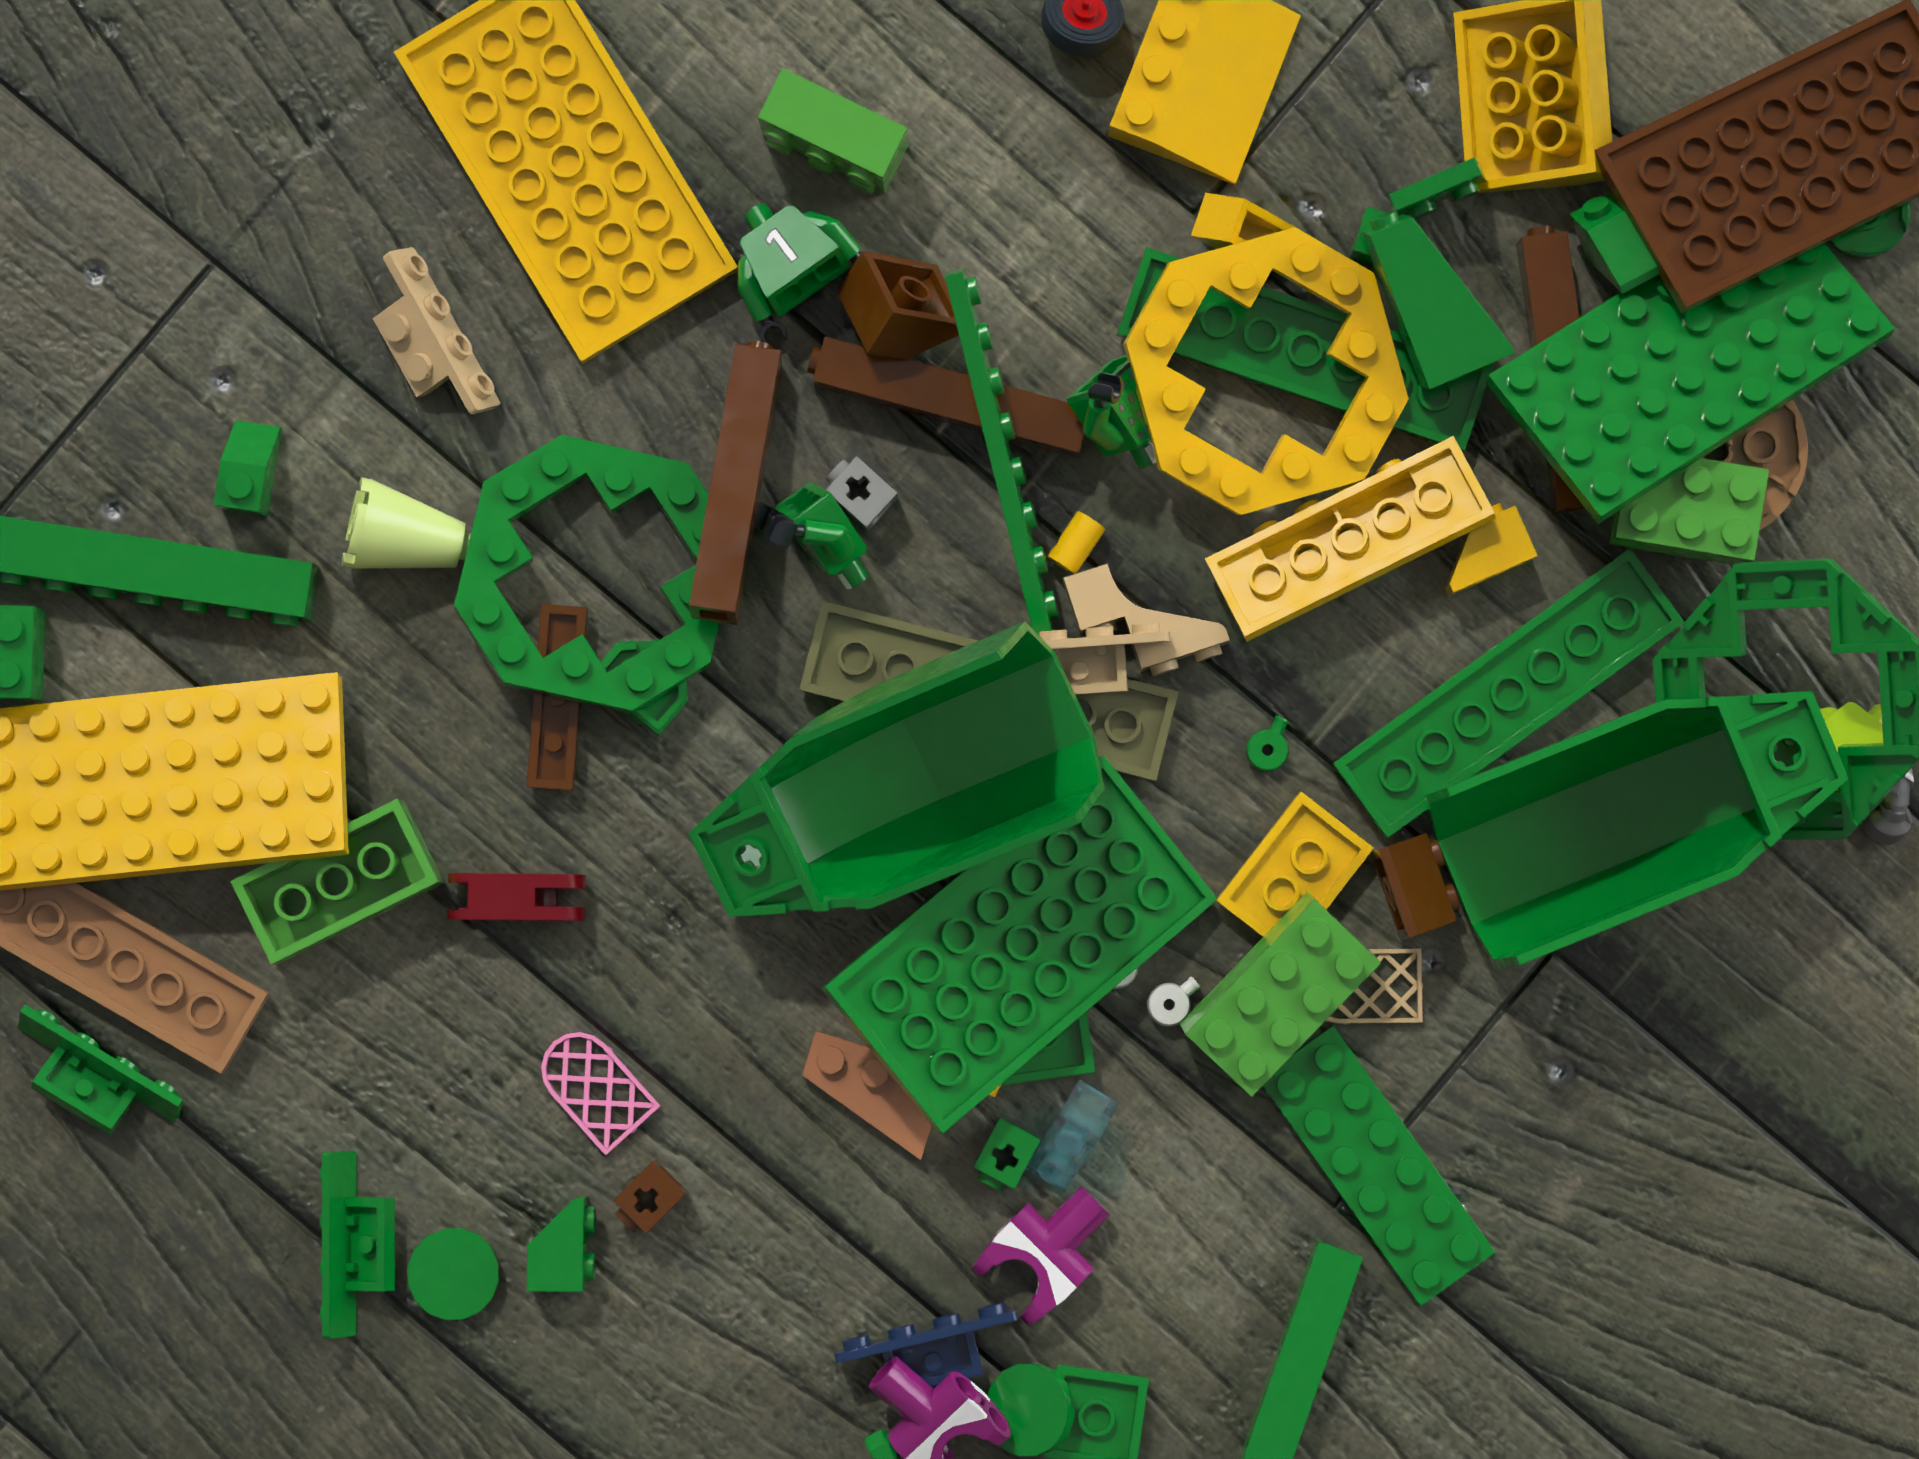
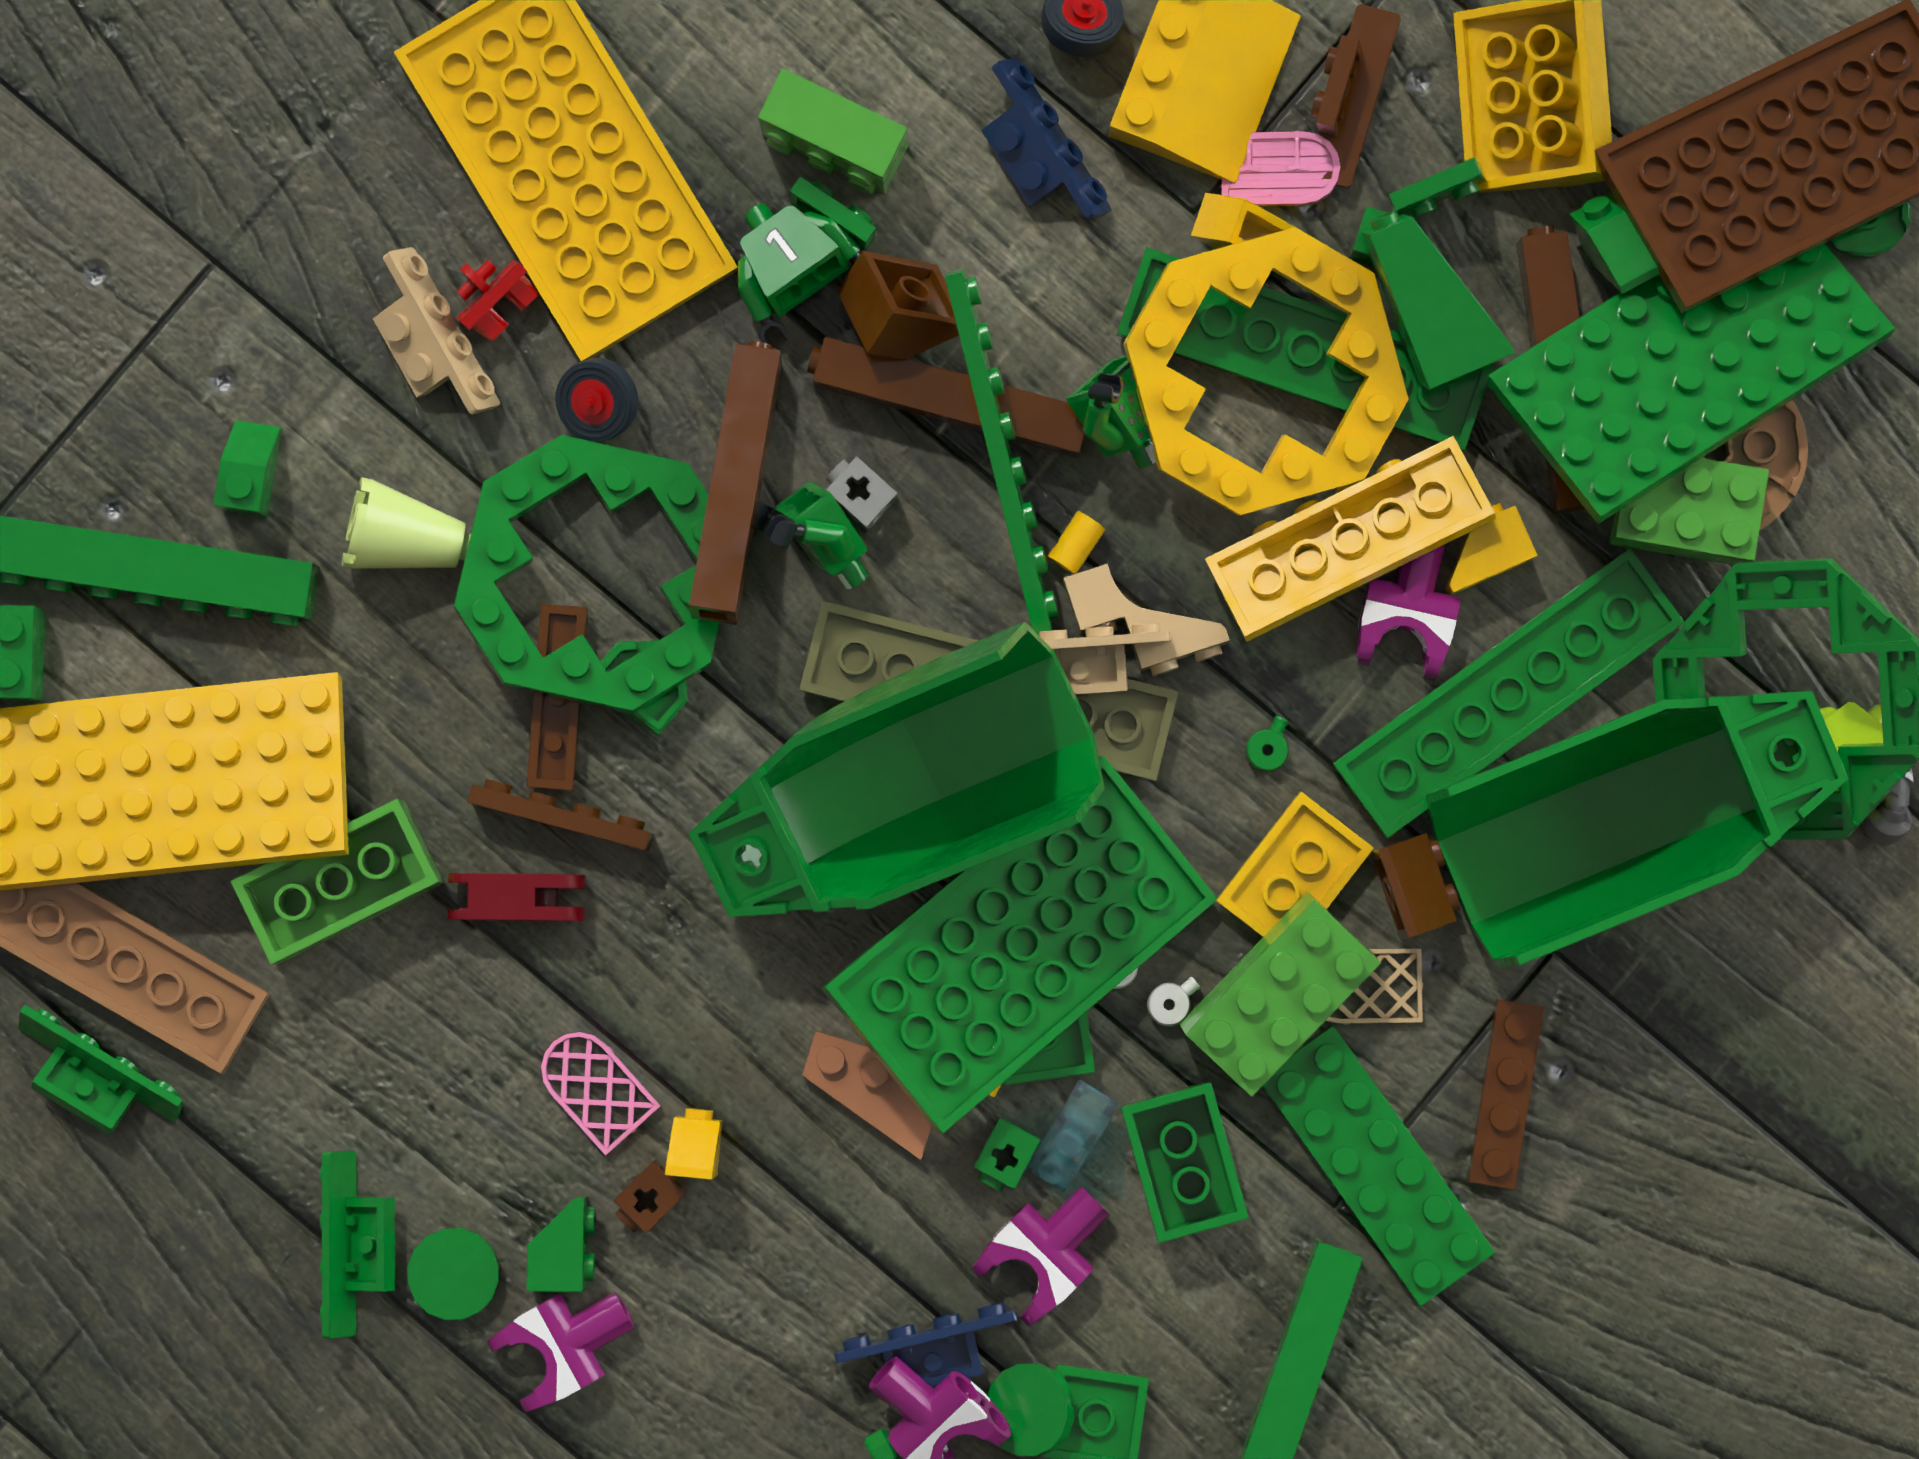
(508, 282): none -> red hips
(543, 810): none -> reddish brown plate
(566, 1343): none -> magenta connector
(596, 399): none -> black wheel
(694, 1145): none -> yellow slope
(819, 199): none -> green plate
(1037, 149): none -> dark blue bracket
(1184, 1162): none -> green brick
(1285, 169): none -> bright pink window
(1354, 86): none -> reddish brown bracket
(1412, 607): none -> magenta connector
(1505, 1094): none -> reddish brown plate

